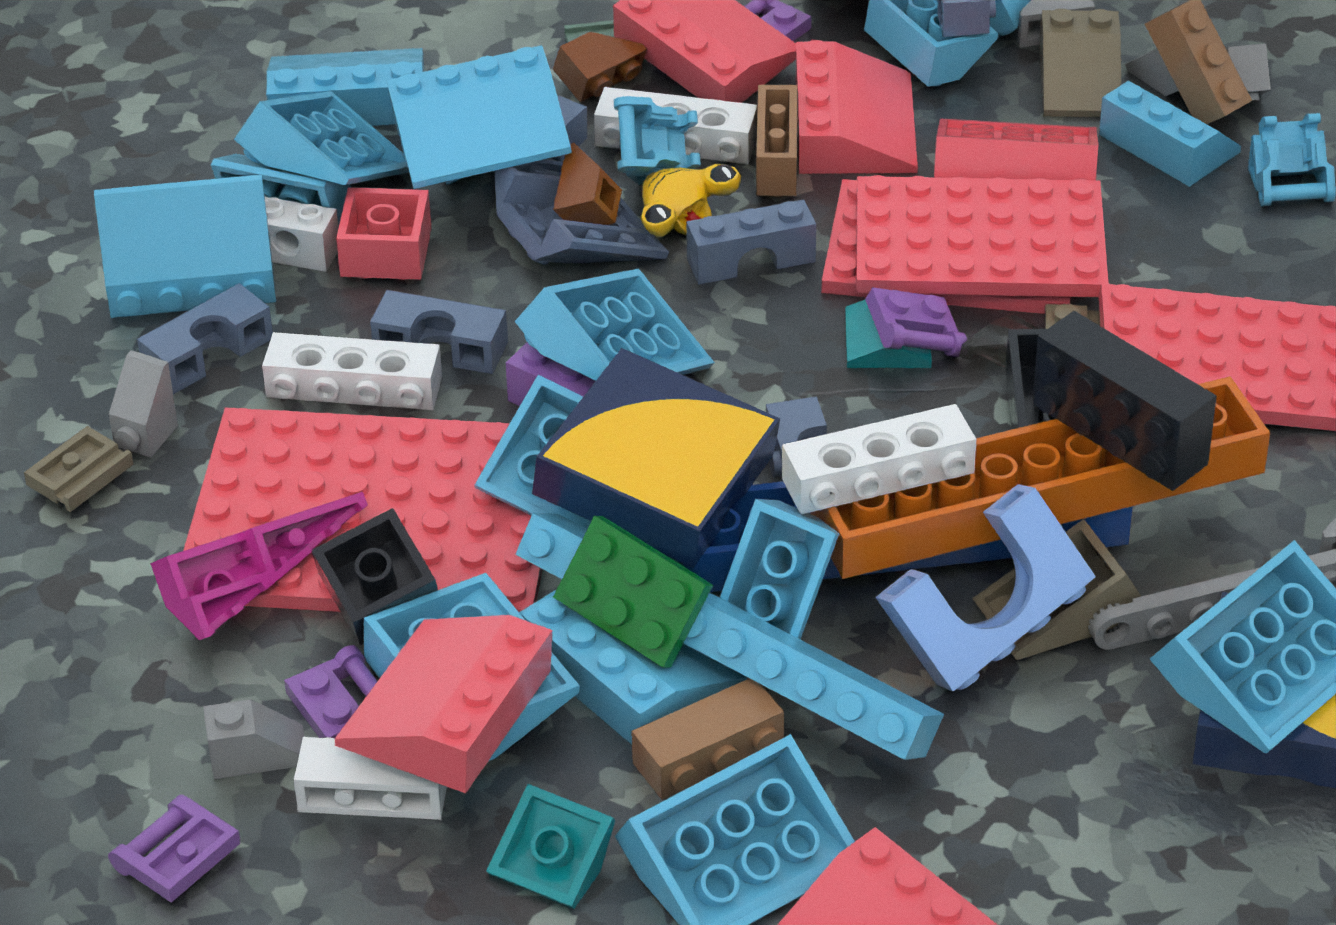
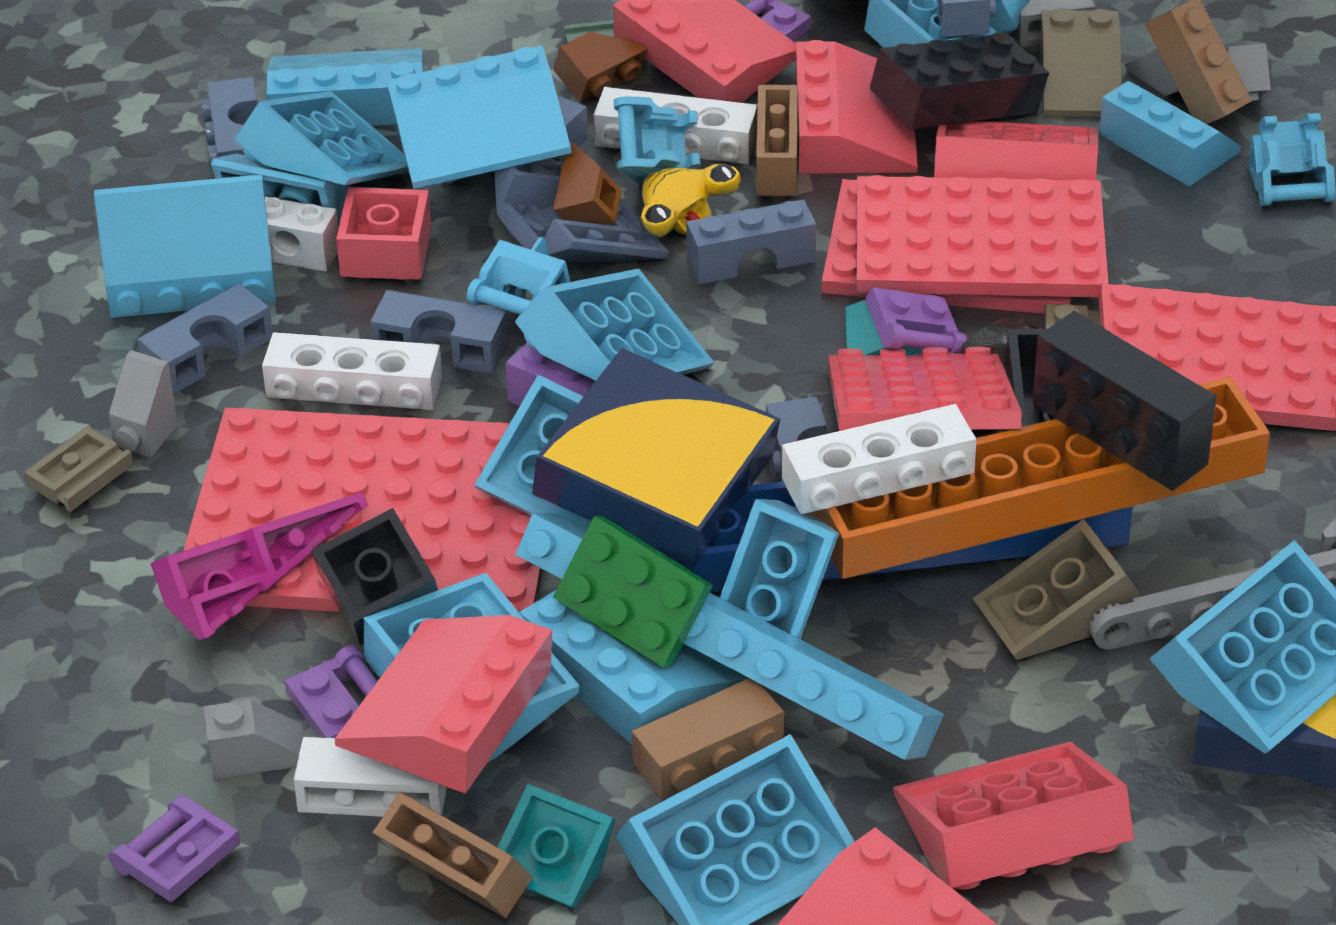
(226, 113): none -> sand blue arch
(453, 854): none -> medium nougat brick
(512, 272): none -> medium azure piece
(898, 384): none -> coral plate
(958, 80): none -> black brick
(1016, 814): none -> coral slope
(1046, 576): light blue arch -> none

